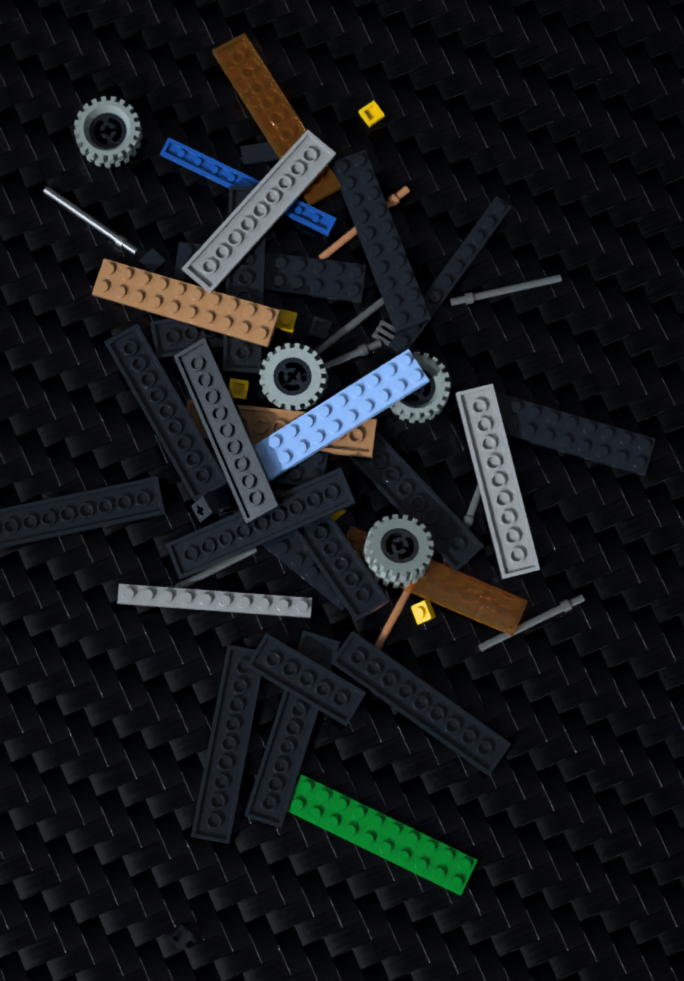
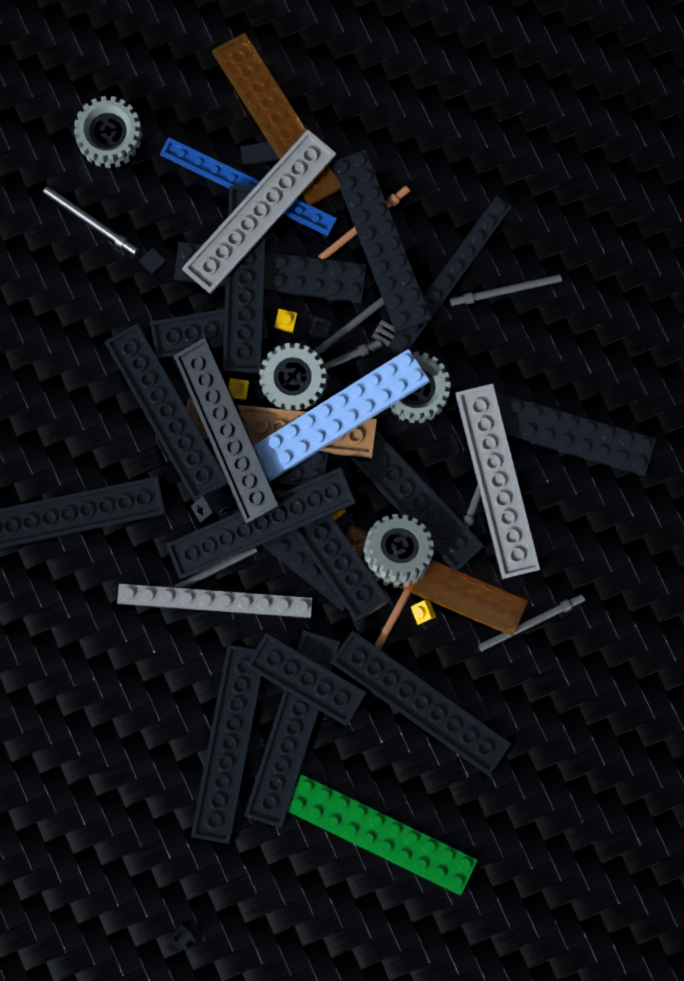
(186, 303): medium nougat plate -> none
(371, 113): yellow plate -> none

